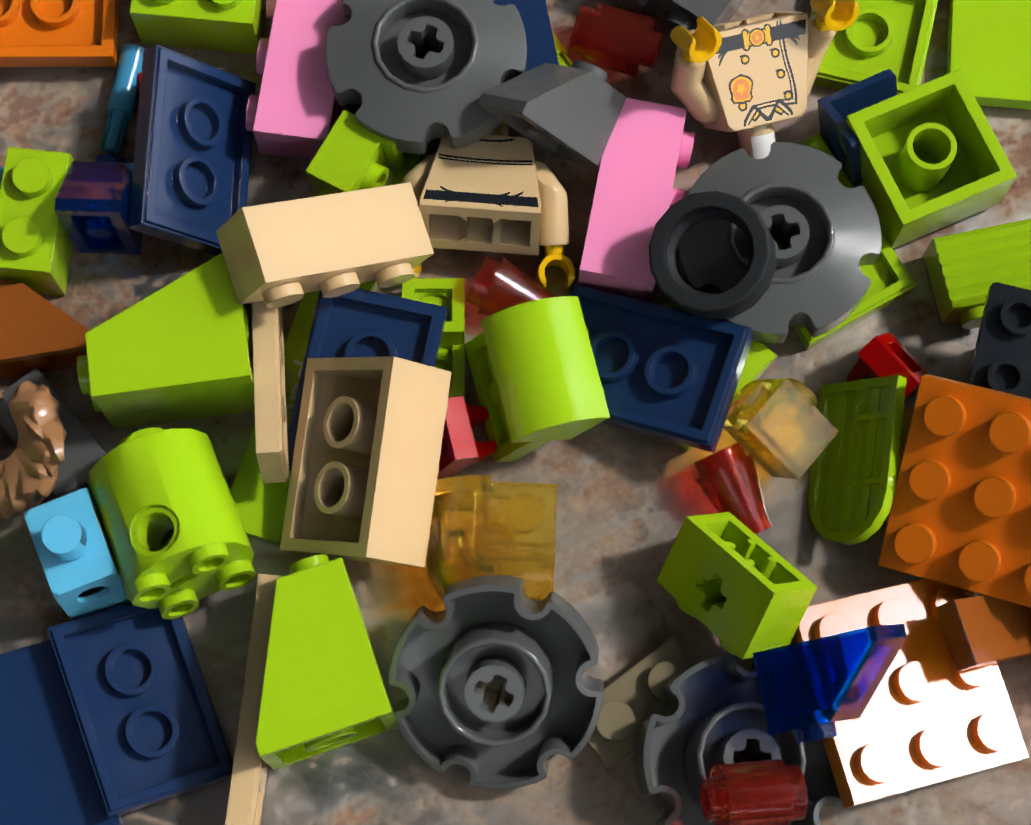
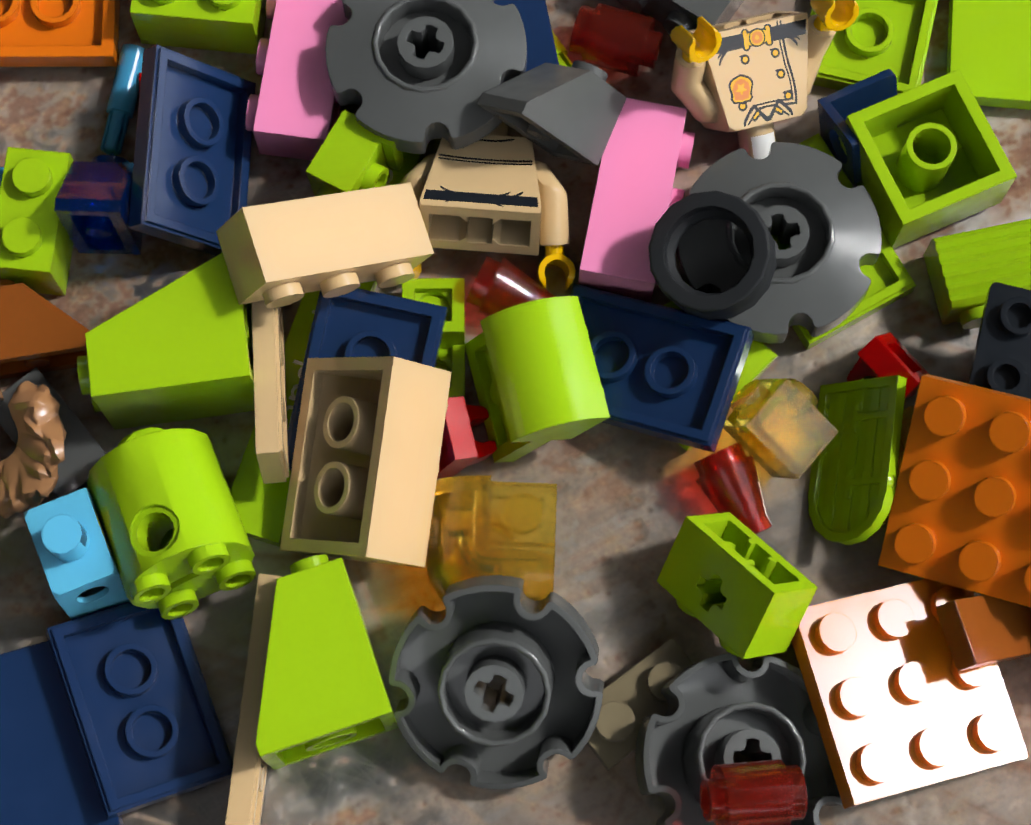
(824, 679): clear blue slope -> none

